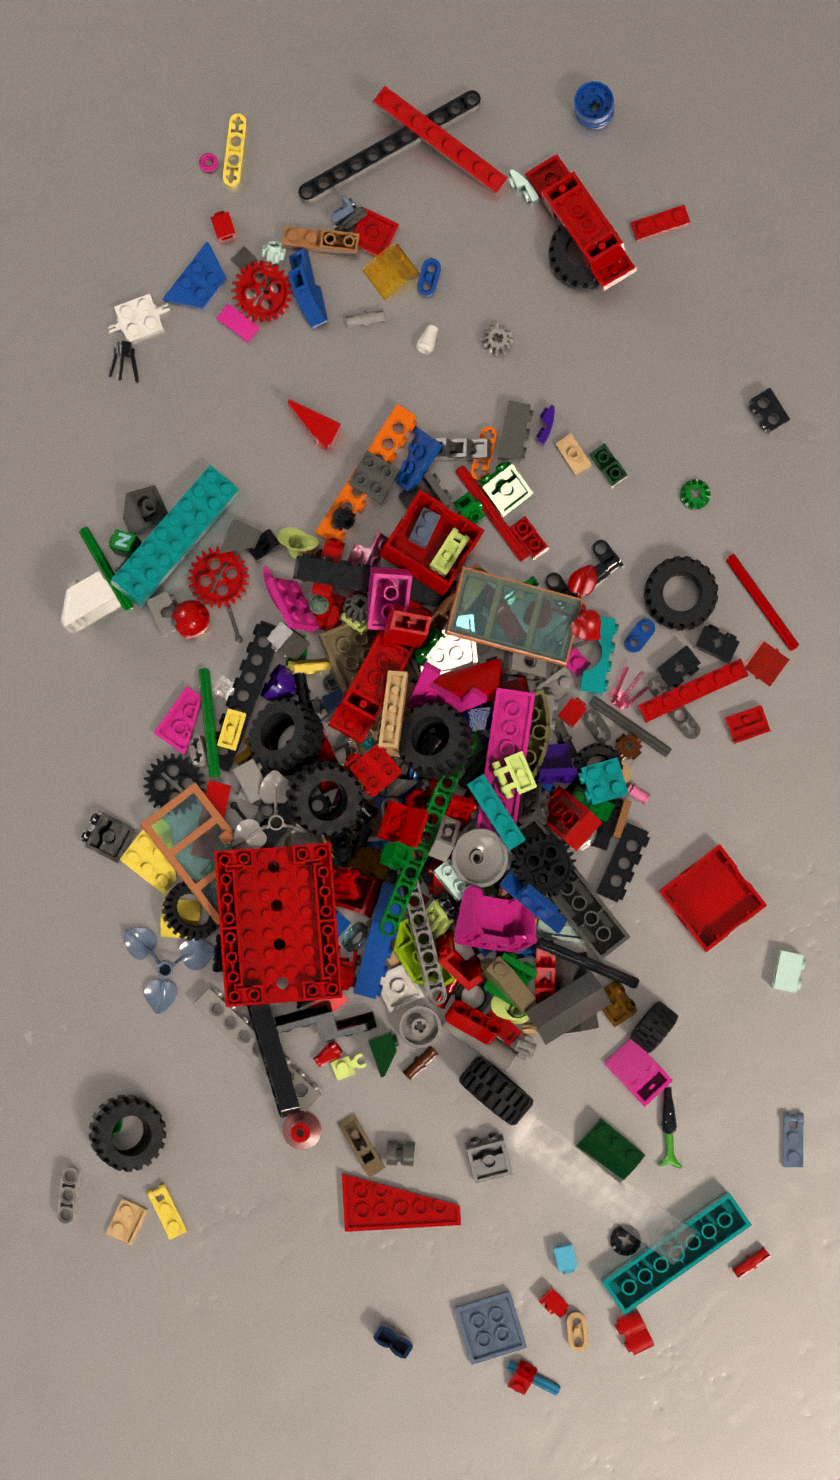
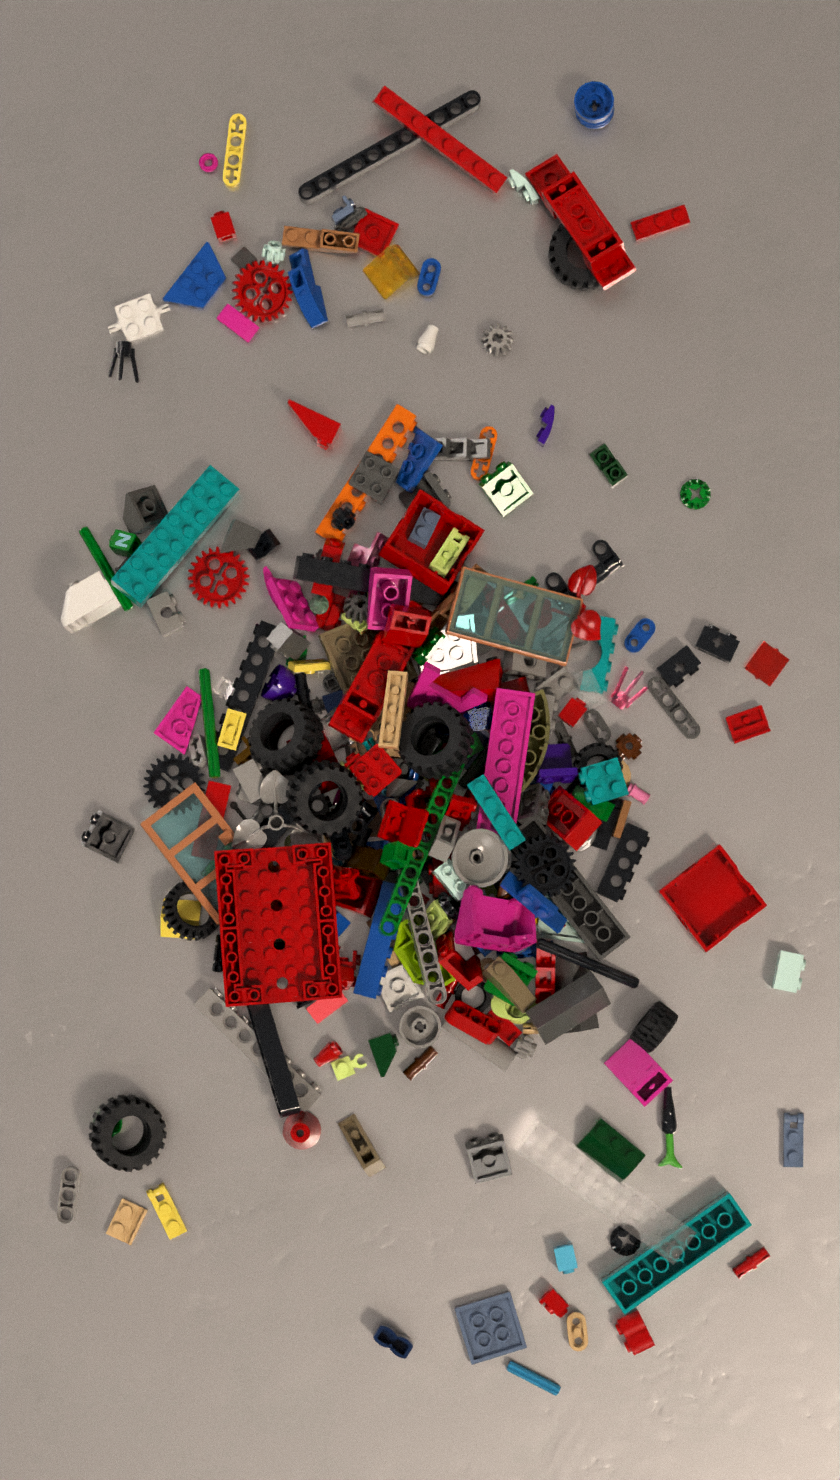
(149, 863): light yellow plate -> none
(160, 993): sand blue plant -> none
(191, 618): red cylinder -> none
(238, 638): dark grey hinge -> none
(297, 541): yellowish green piece -> none
(325, 1022): black bracket -> none
(350, 935): clear light blue piece -> none
(384, 1207): red wing -> none
(407, 1157): dark grey wheel -> none
(469, 508): green brick -> none
(492, 513): red axle -> none
(496, 1090): black tyre -> none
(515, 432): dark grey brick -> none
(520, 774): yellowish green plate -> none
(522, 1377): red bracket -> none
(529, 538): red slope -> none
(573, 454): tan plate -> none
(577, 662): dark pink bracket -> none
(589, 688): none -> clear plate
(621, 1005): pearl gold bracket -> none
(630, 726): dark grey axle -> none
(681, 567): black tyre -> none
(693, 690): red plate -> none
(762, 602): red axle -> none
(774, 409): black brick -> none

